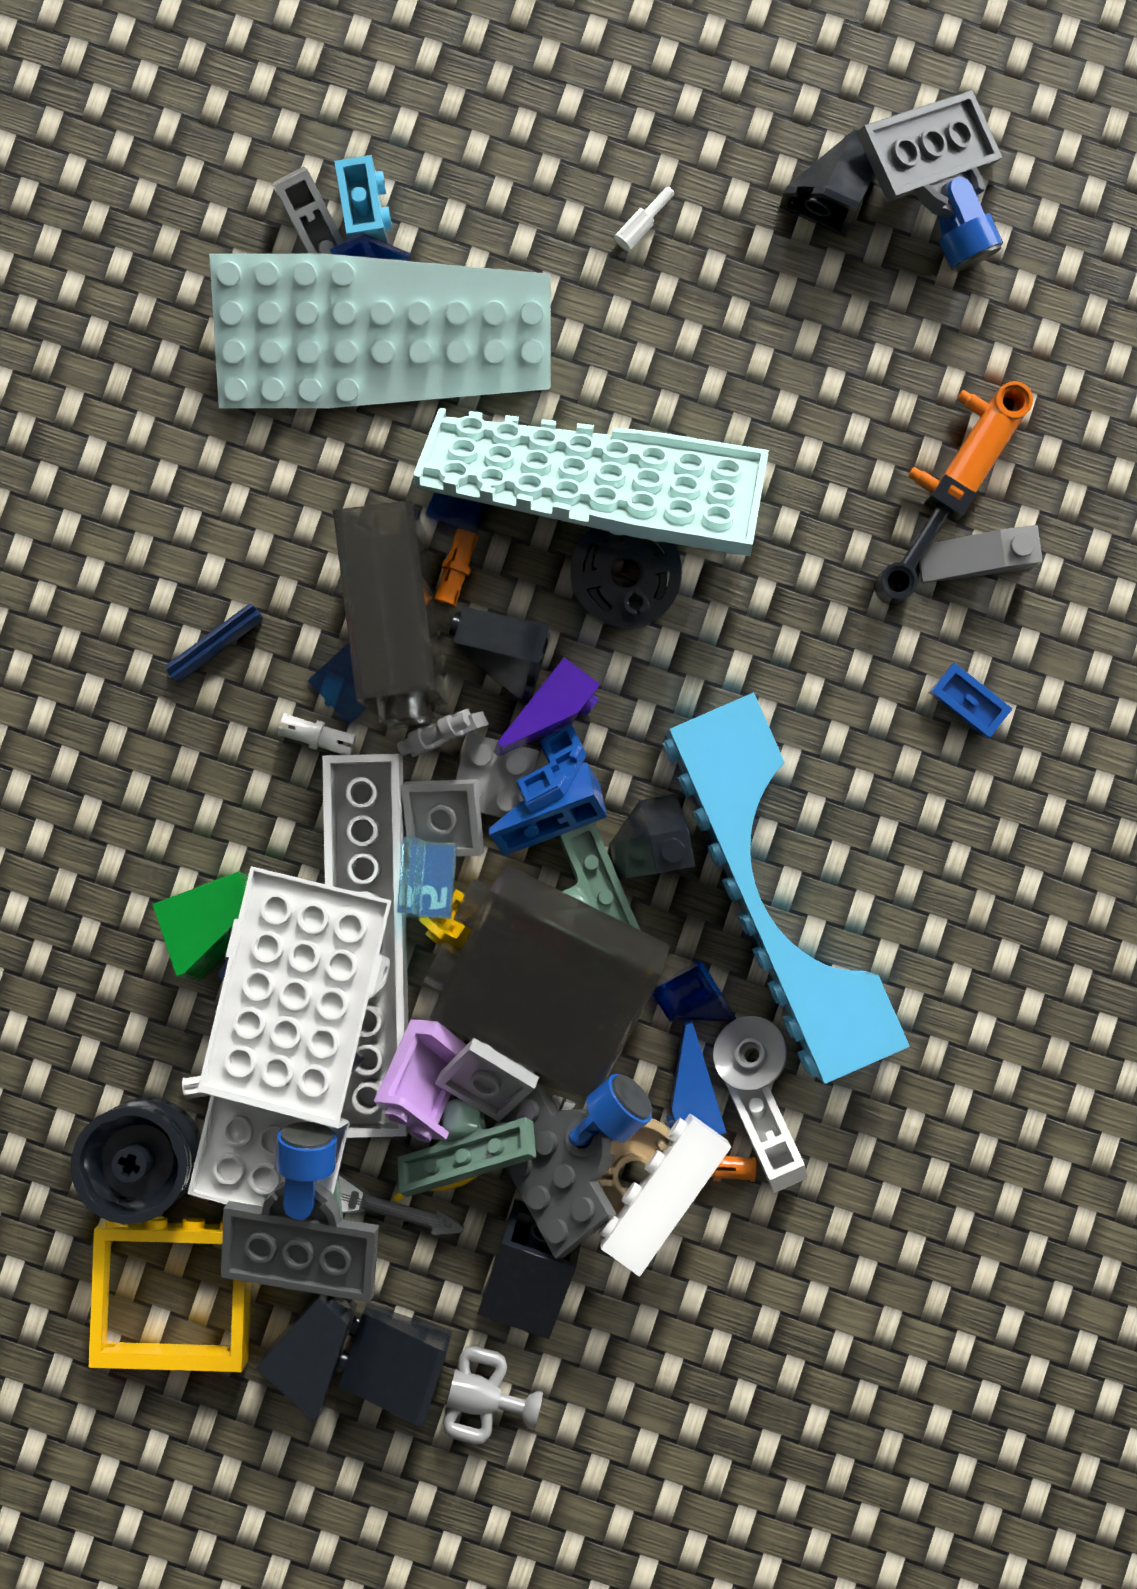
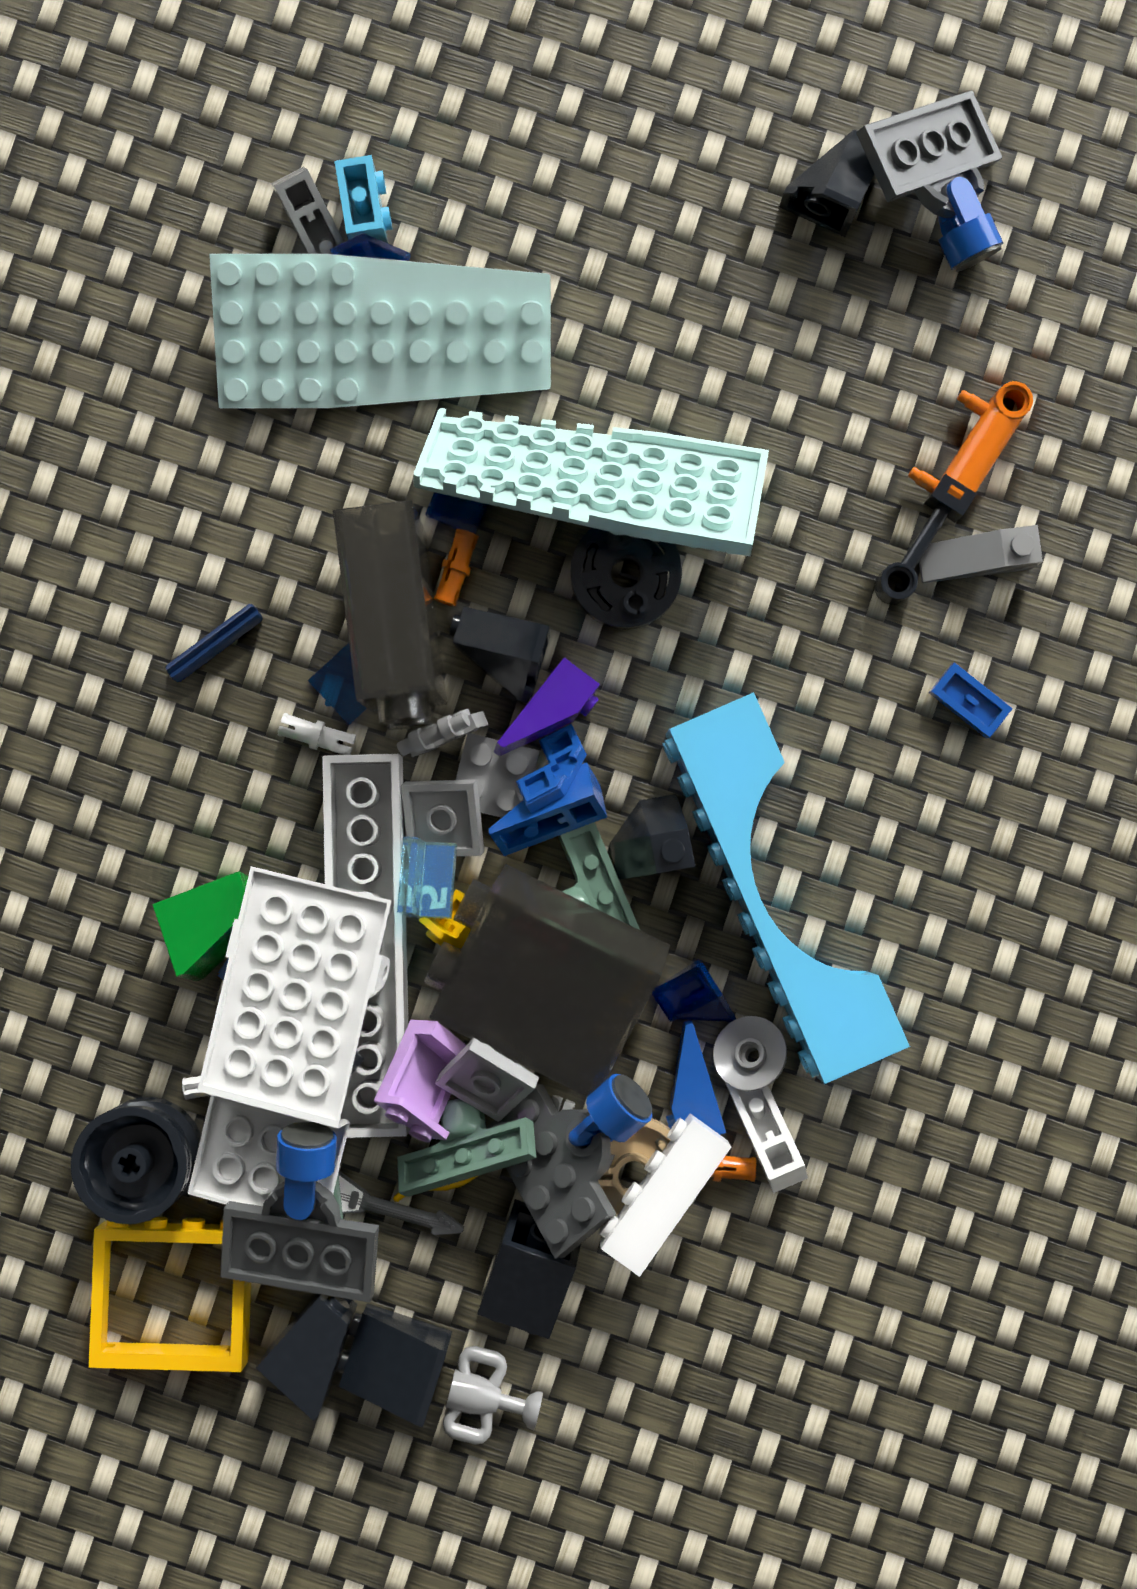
(641, 221): white axle -> none

